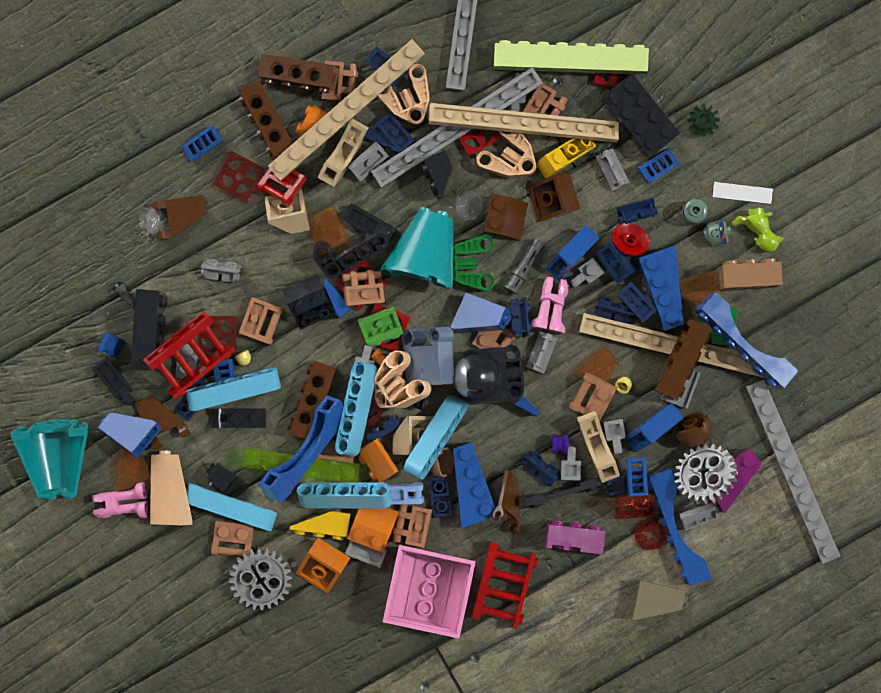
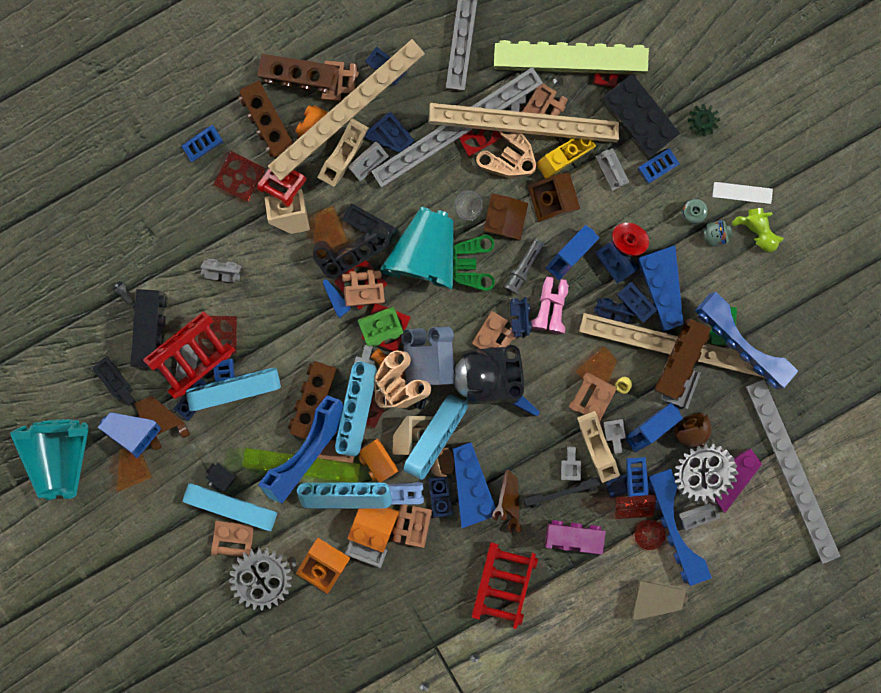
(111, 344): blue slope -> none
(112, 505): bright pink piece -> none
(149, 220): clear hair -> none
(168, 491): light nougat slope -> none
(180, 213): reddish brown flag -> none
(239, 417): black plate -> none
(243, 358): light yellow hinge -> none
(255, 318): nougat plate -> none
(308, 302): black slope -> none
(330, 523): yellow slope -> none
(391, 424): dark blue slope -> none
(421, 90): light nougat connector -> none
(429, 591): bright pink container -> none
(439, 171): black slope -> none
(479, 316): slope -> none
(534, 462): dark blue hinge -> none
(541, 352): light grey hinge -> none
(559, 443): dark purple wheel -> none
(589, 271): light grey plate -> none
(633, 211): dark blue hinge -> none
(699, 286): clear orange wing -> none
(750, 275): medium nougat brick -> none

